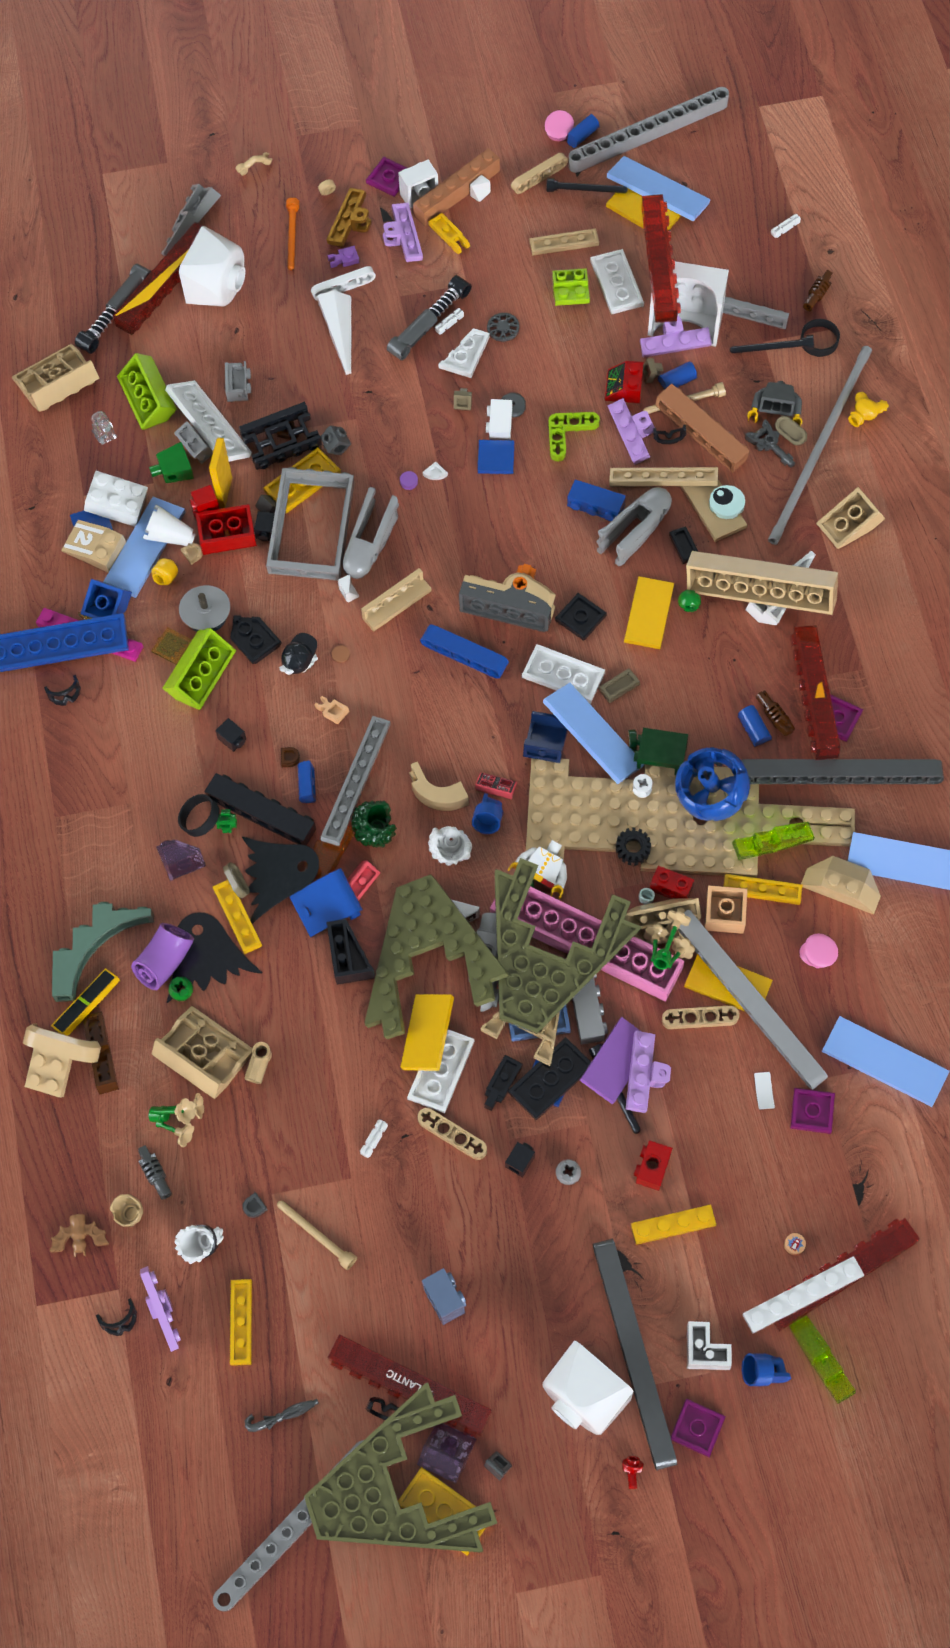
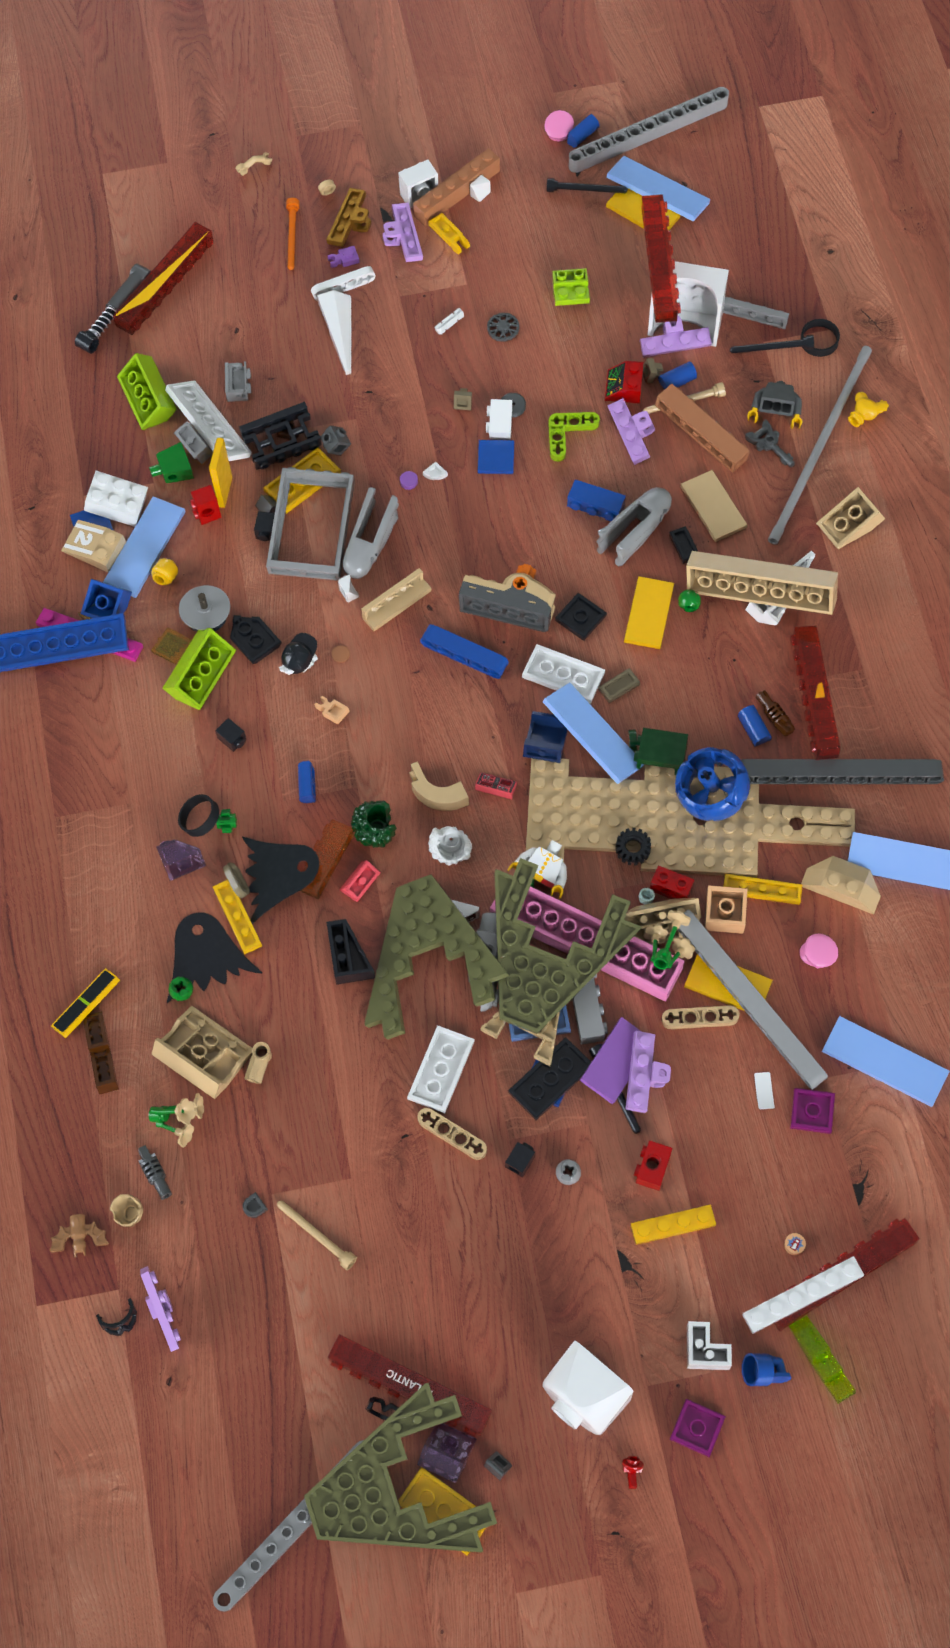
(53, 1058): tan piece -> none
(56, 377): tan piece -> none
(66, 698): black helmet -> none
(86, 940): sand green arch -> none
(102, 427): clear leg -> none
(162, 955): medium lavender brick -> none
(168, 529): white cone -> none
(192, 552): tan tile -> none
(195, 208): light grey wedge -> none
(198, 1242): white hair -> none
(212, 270): white piece -> none
(226, 529): red brick -> none
(241, 1322): yellow tile -> none
(261, 810): black brick -> none
(269, 1421): dark grey piece -> none
(289, 757): reddish brown tile -> none
(327, 901): blue door -> none
(355, 781): light grey plate -> none
(373, 1138): white axle -> none
(386, 176): magenta tile -> none
(401, 345): piece -> none
(427, 1032): yellow tile -> none
(443, 1296): sand blue brick -> none
(467, 355): white wing -> none
(487, 815): blue piece -> none
(502, 1081): black hinge -> none
(539, 173): tan beam -> none
(564, 241): tan tile -> none
(617, 281): white tile -> none
(635, 1355): dark grey beam -> none
(642, 790): white wheel -> none
(664, 476): tan plate -> none
(682, 434): black helmet -> none
(727, 501): light aqua tile -> none
(772, 841): clear neon green slope -> none
(785, 225): white axle -> none
(791, 430): dark tan tile -> none
(818, 290): reddish brown hinge -> none
(845, 716): magenta tile -> none

